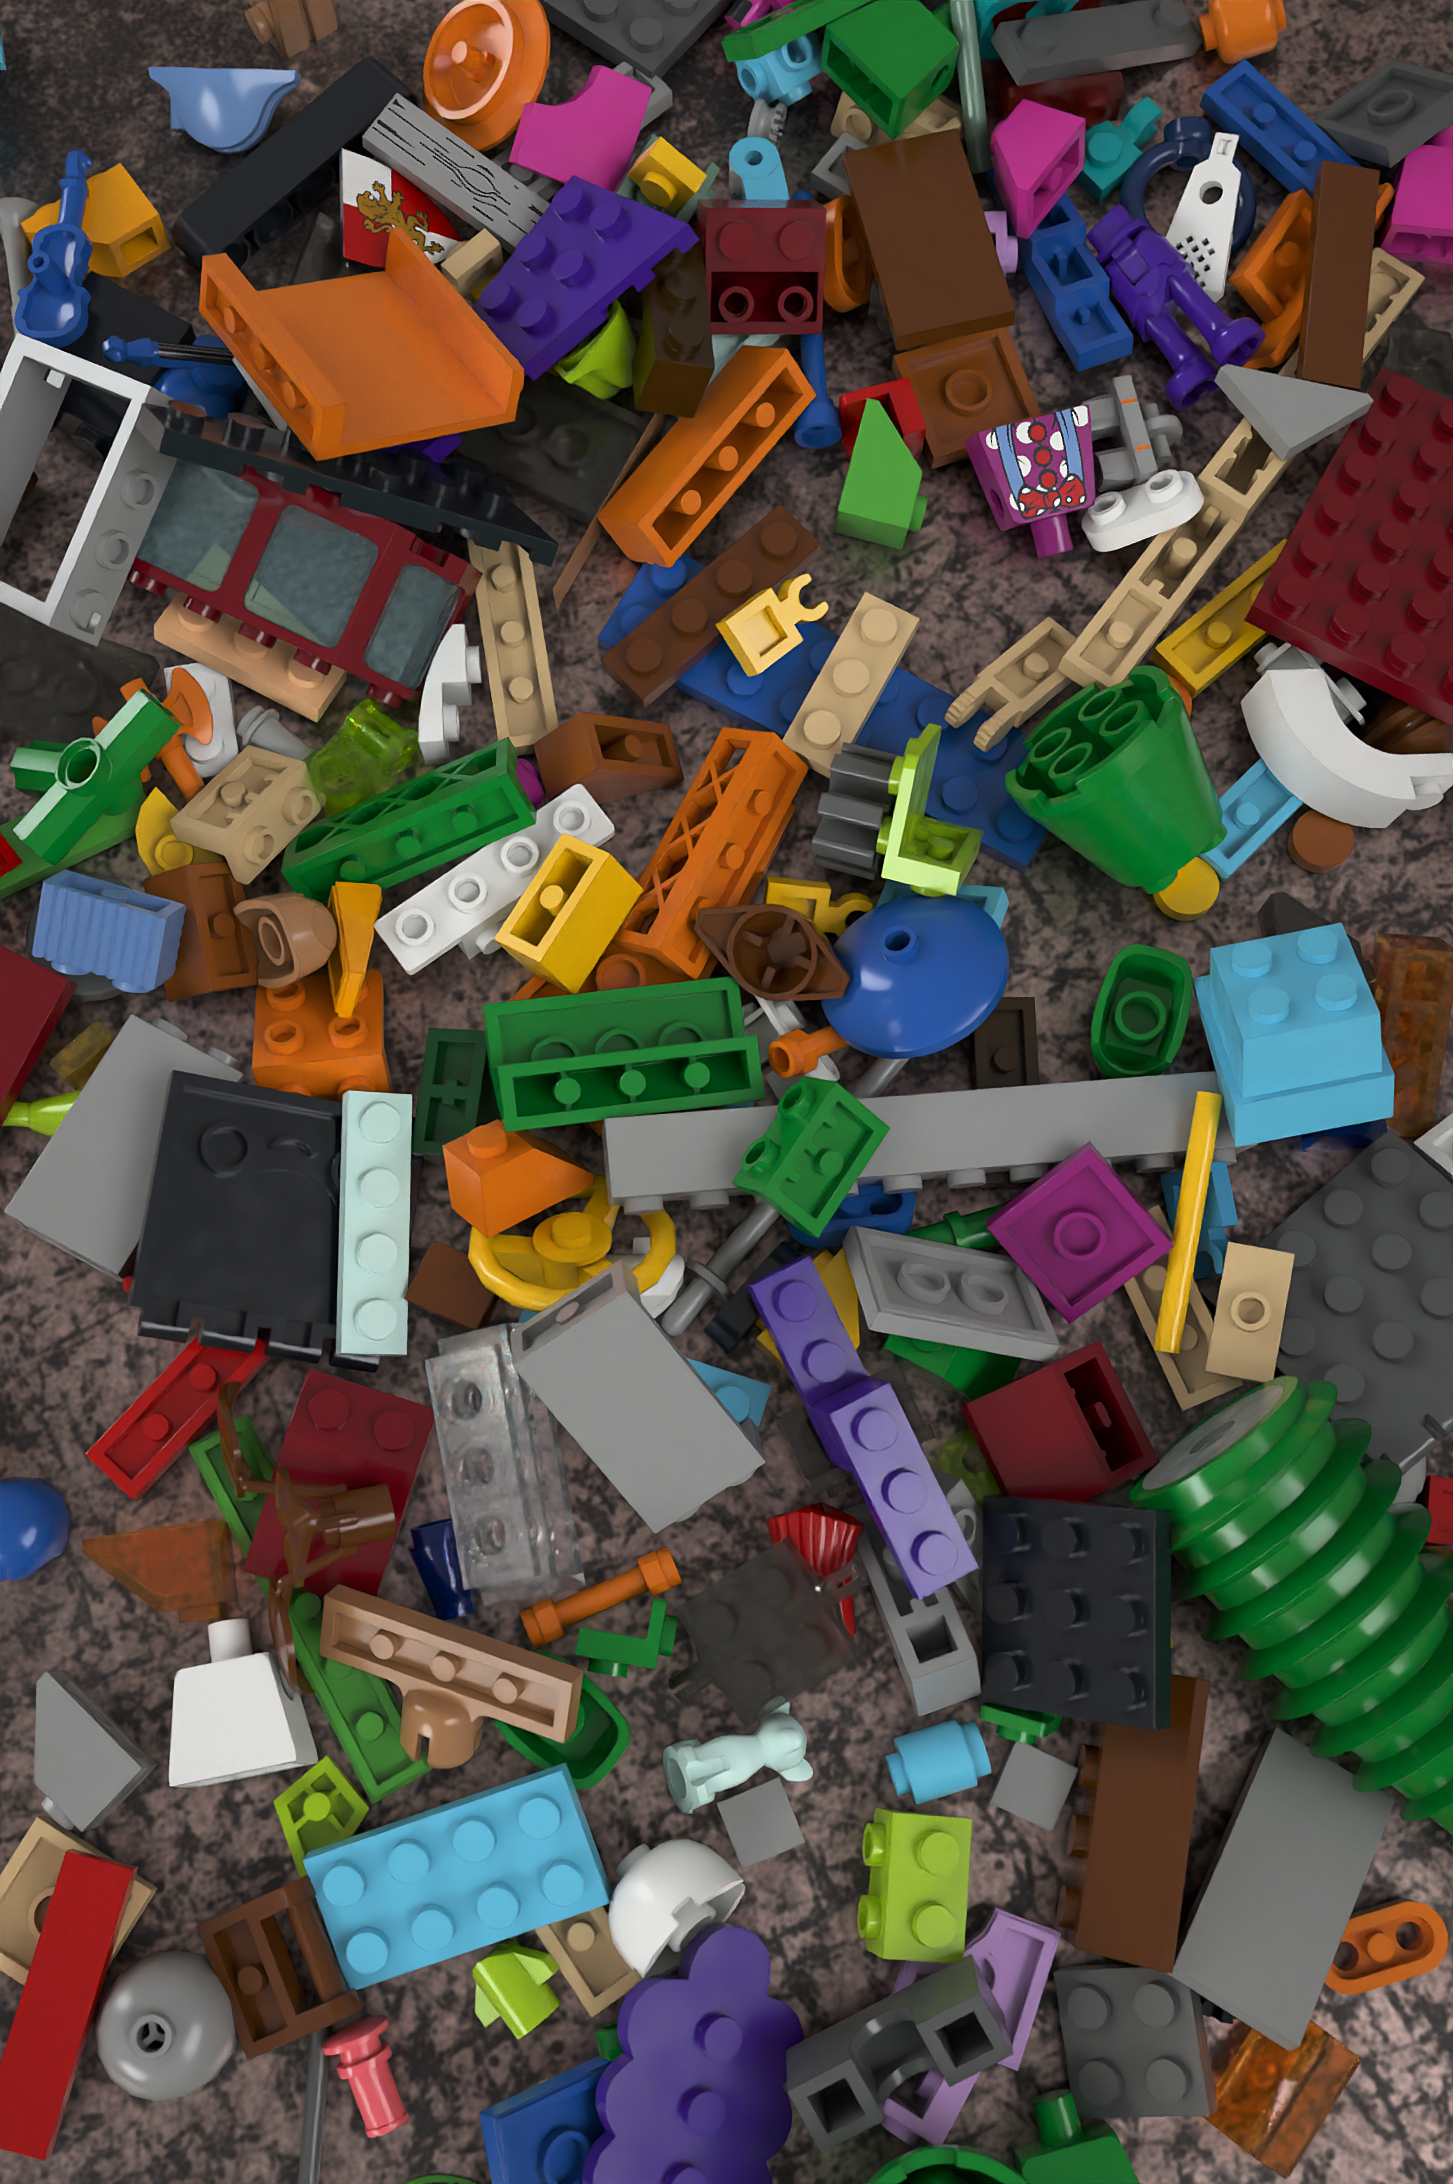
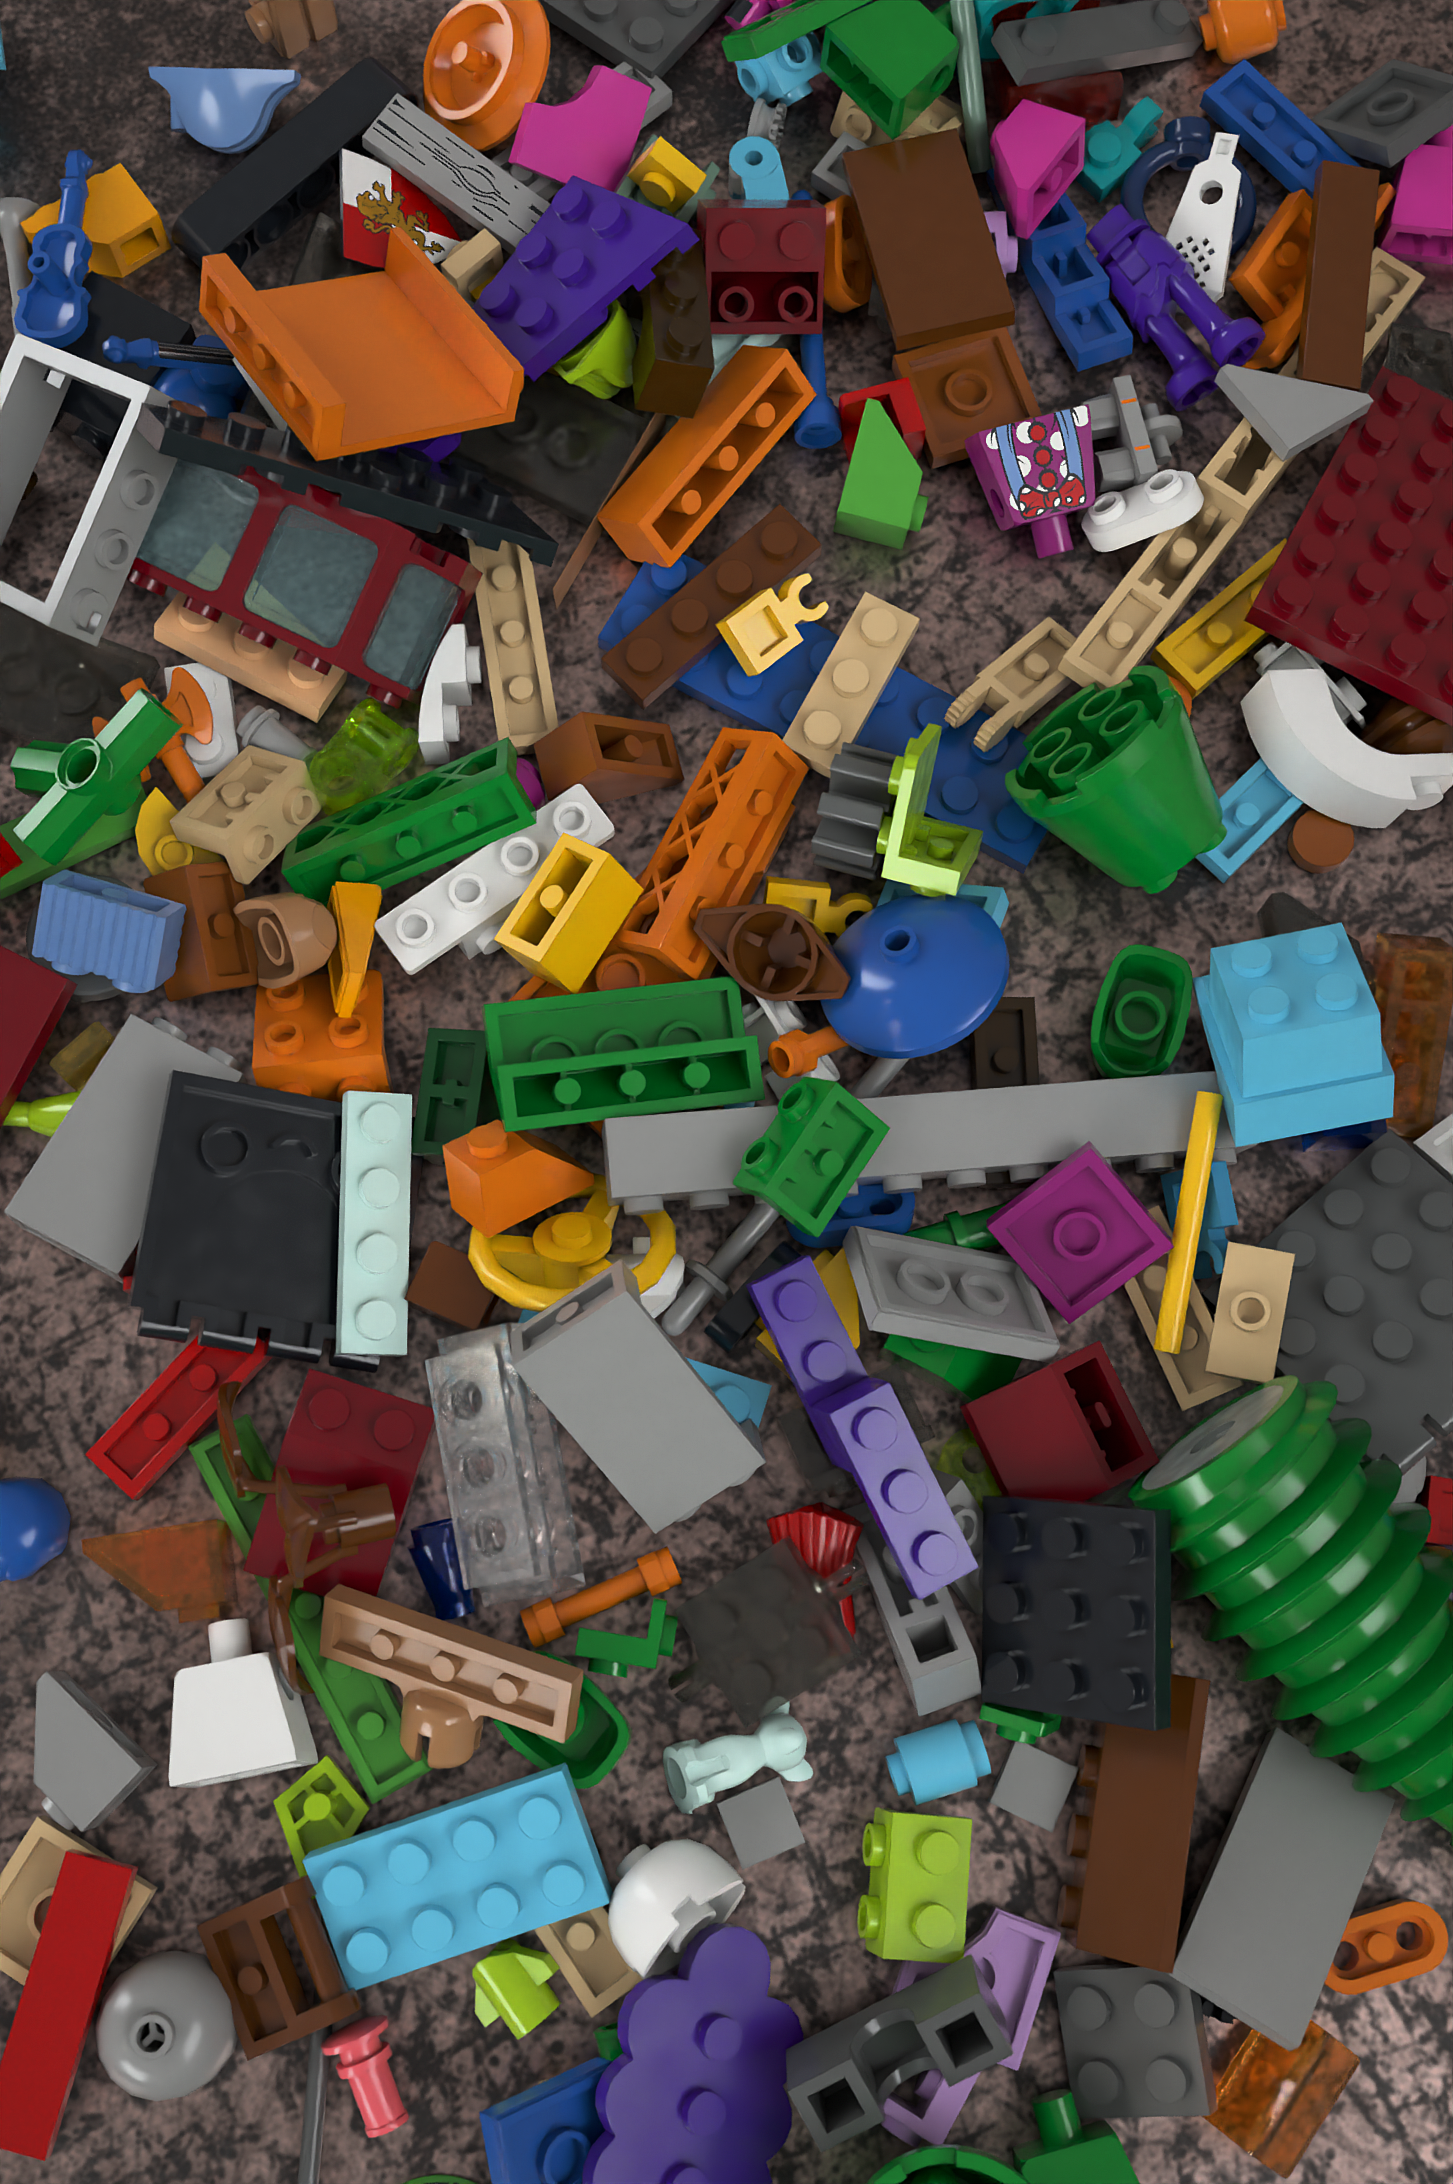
(1190, 892): yellow tile -> none

